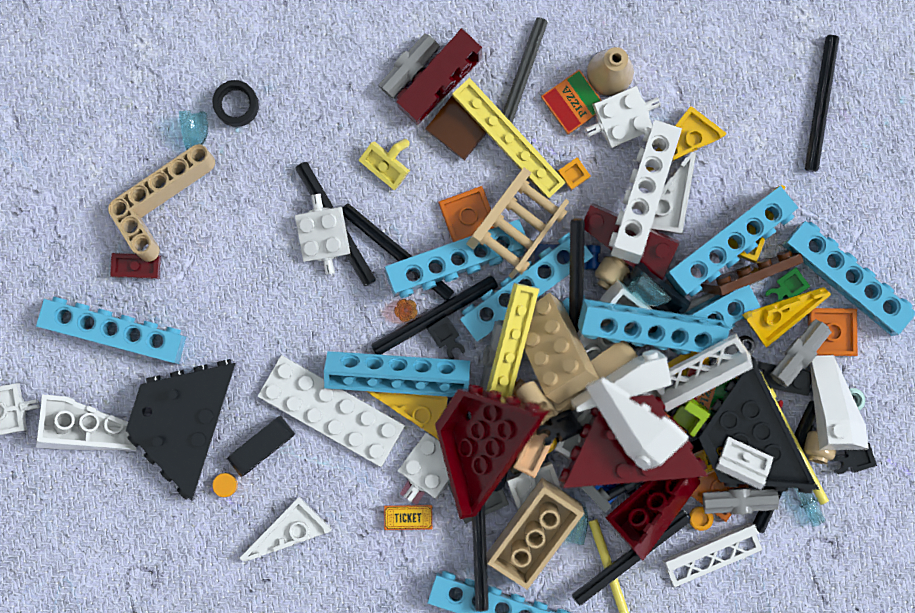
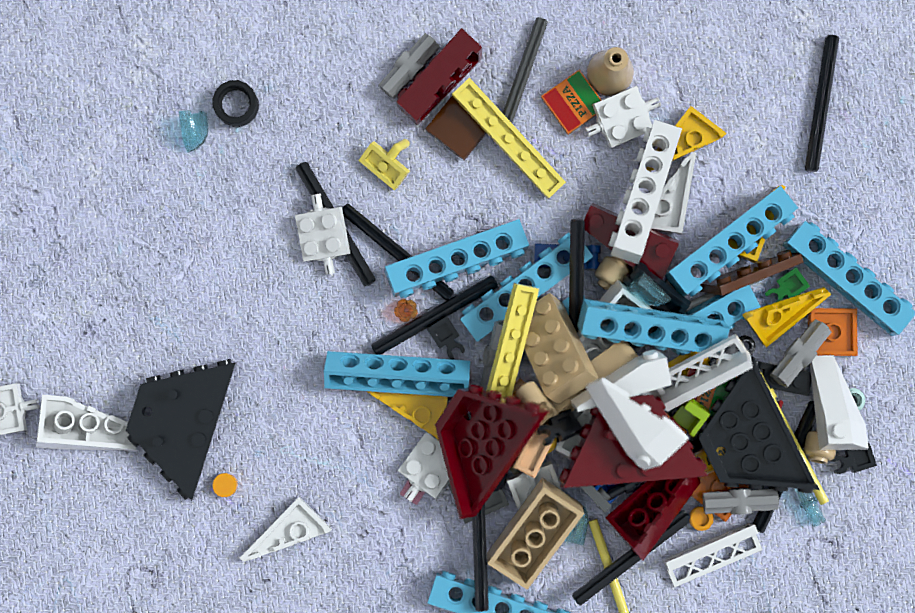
(52, 319): medium azure brick -> none
(132, 266): dark red plate -> none
(156, 196): tan beam -> none
(260, 446): black beam -> none
(331, 411): white plate -> none
(408, 517): tile -> none
(465, 212): orange tile -> none
(496, 219): tan fence -> none
(574, 173): light orange plate -> none
(744, 463): white plate -> none

